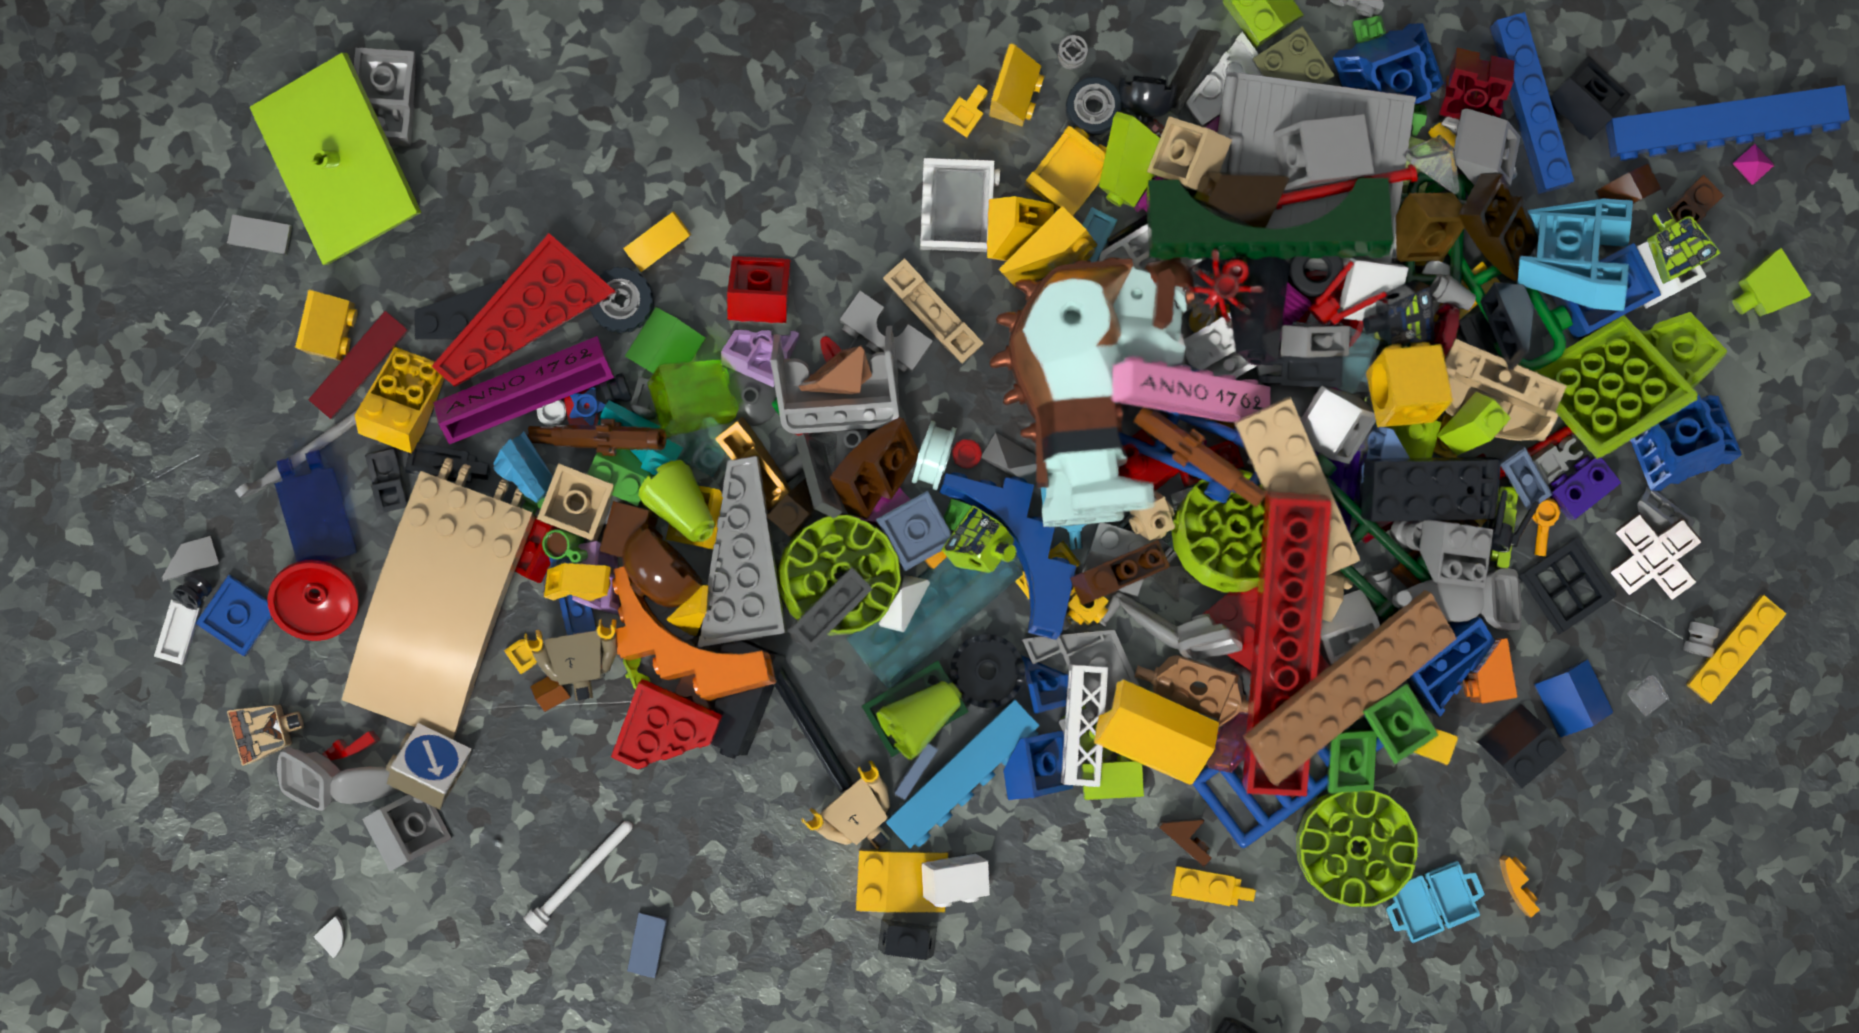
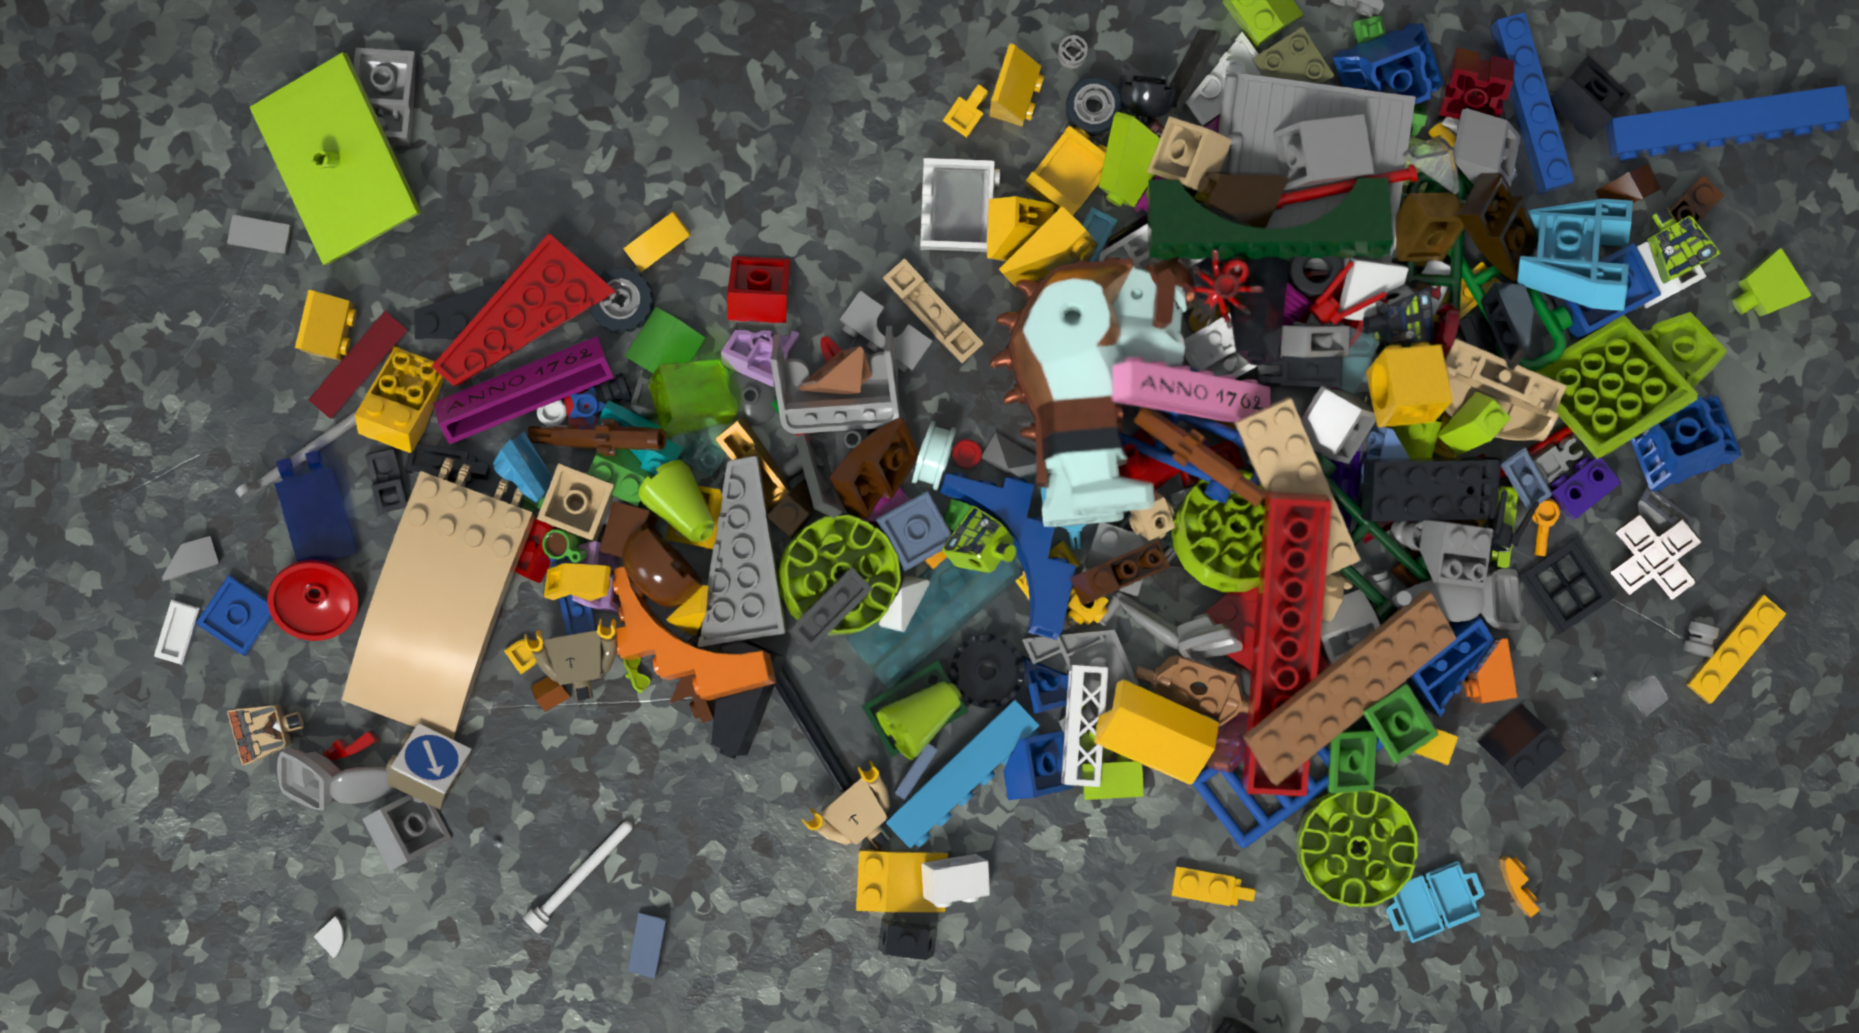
(192, 591): black wheel -> none
(662, 727): red plate -> none
(1181, 832): reddish brown slope -> none
(1448, 290): light grey cone -> none
(1574, 699): blue slope -> none
(1753, 164): dark pink slope -> none

